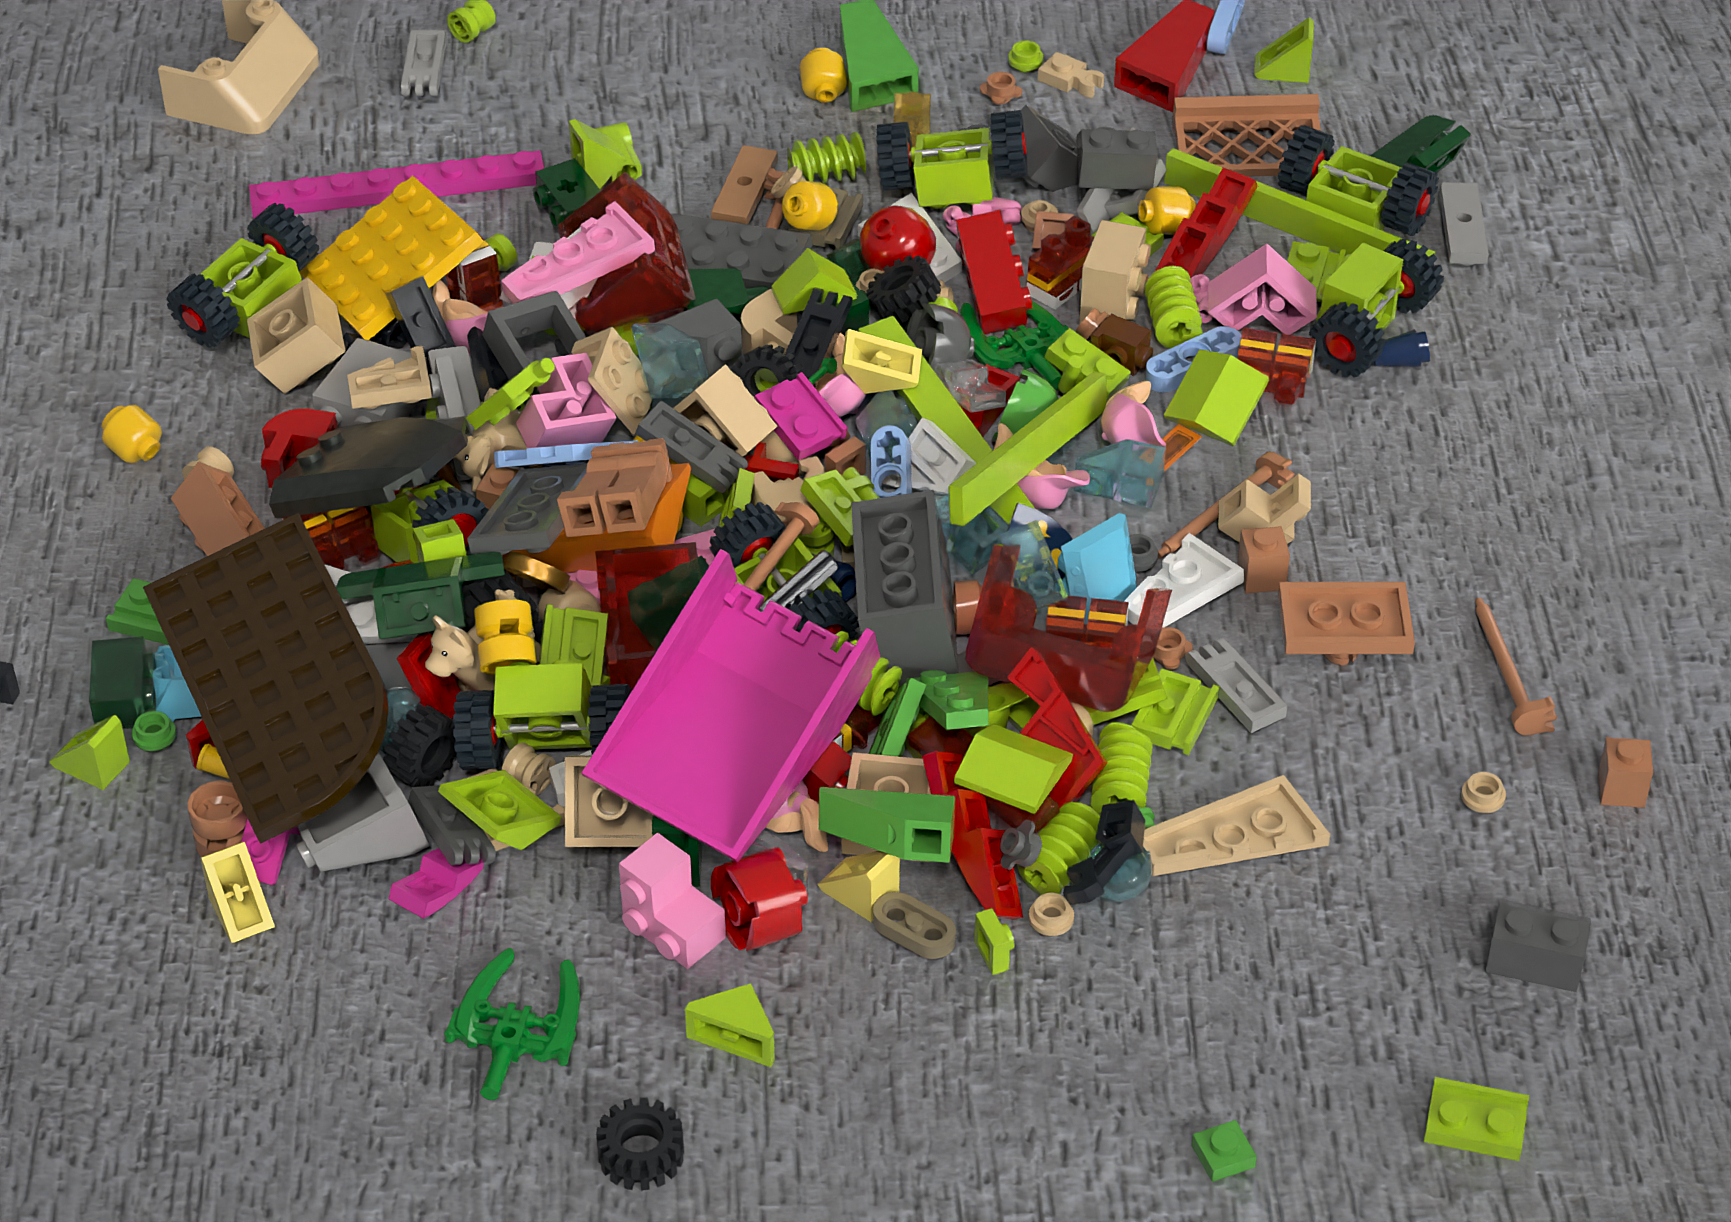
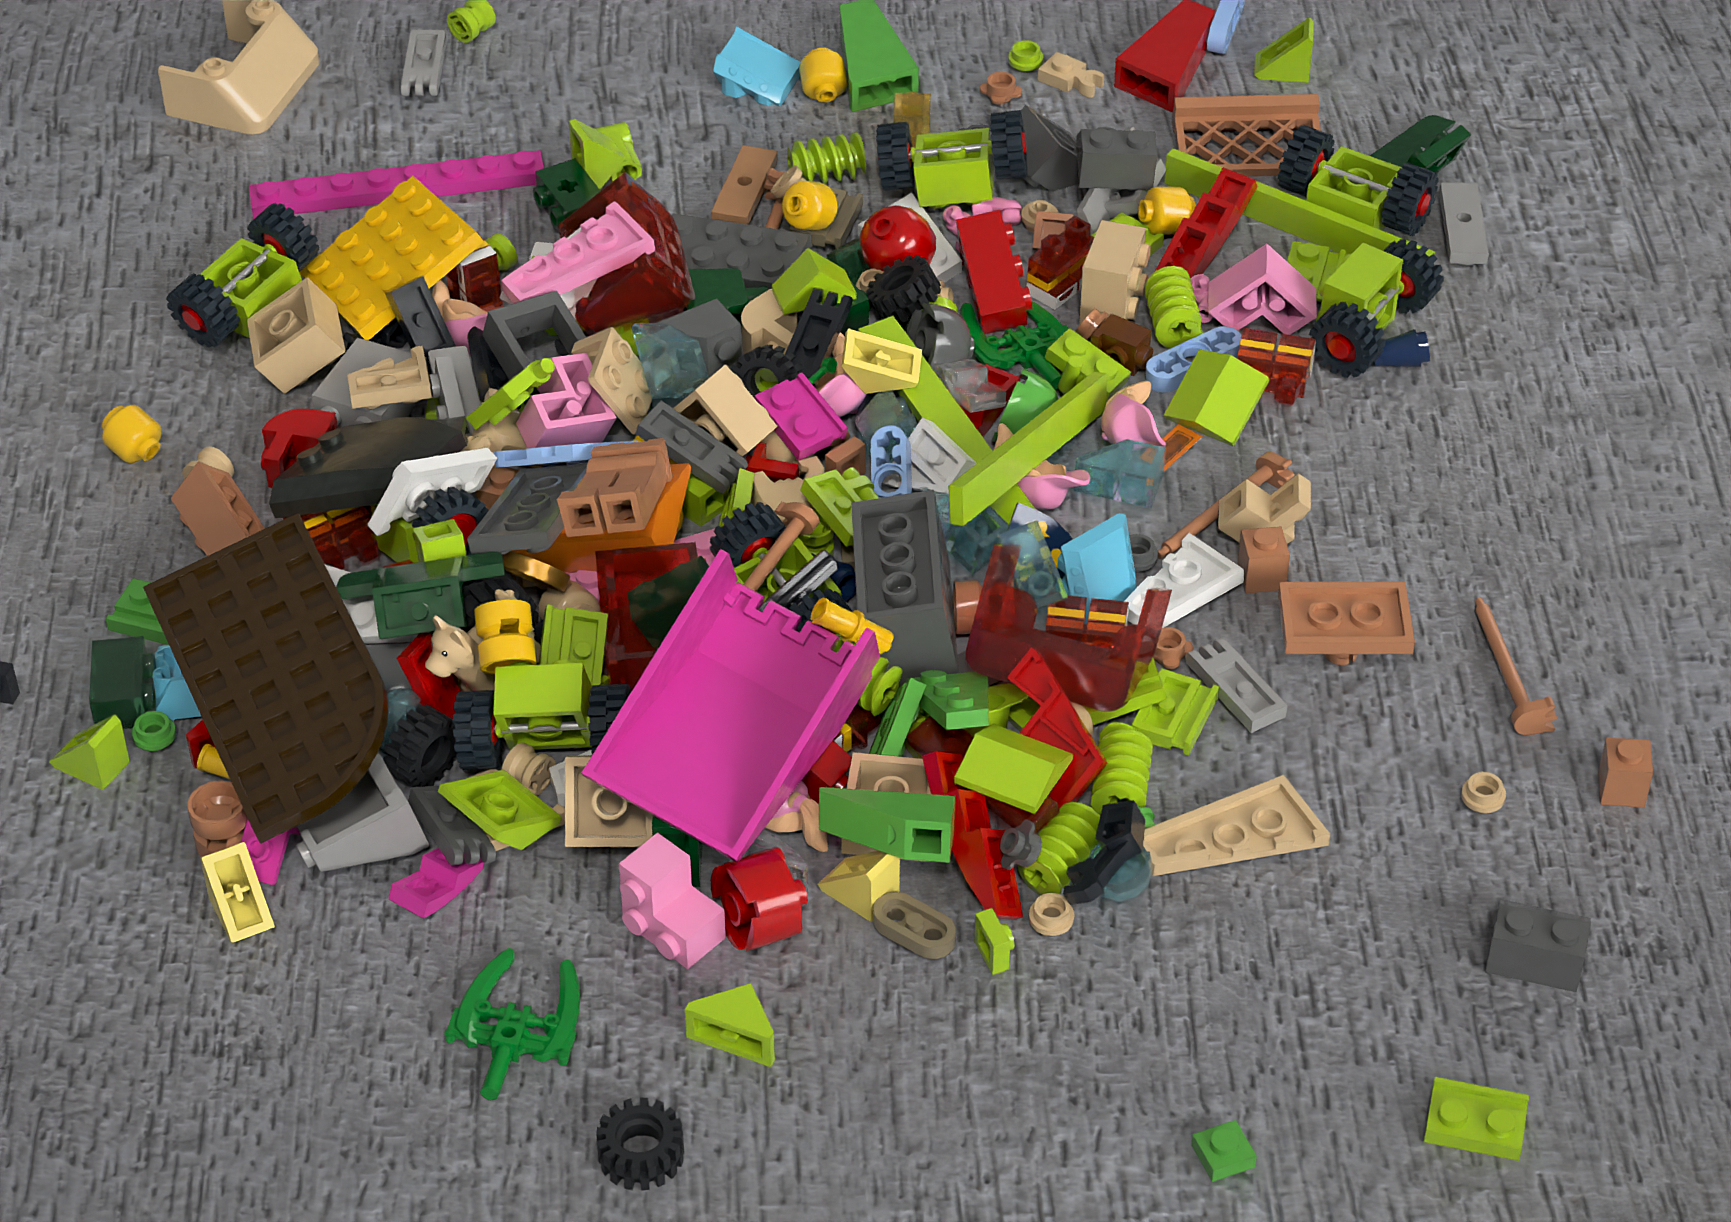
(421, 477): none -> white wing
(755, 69): none -> medium azure slope
(848, 624): none -> yellow axle

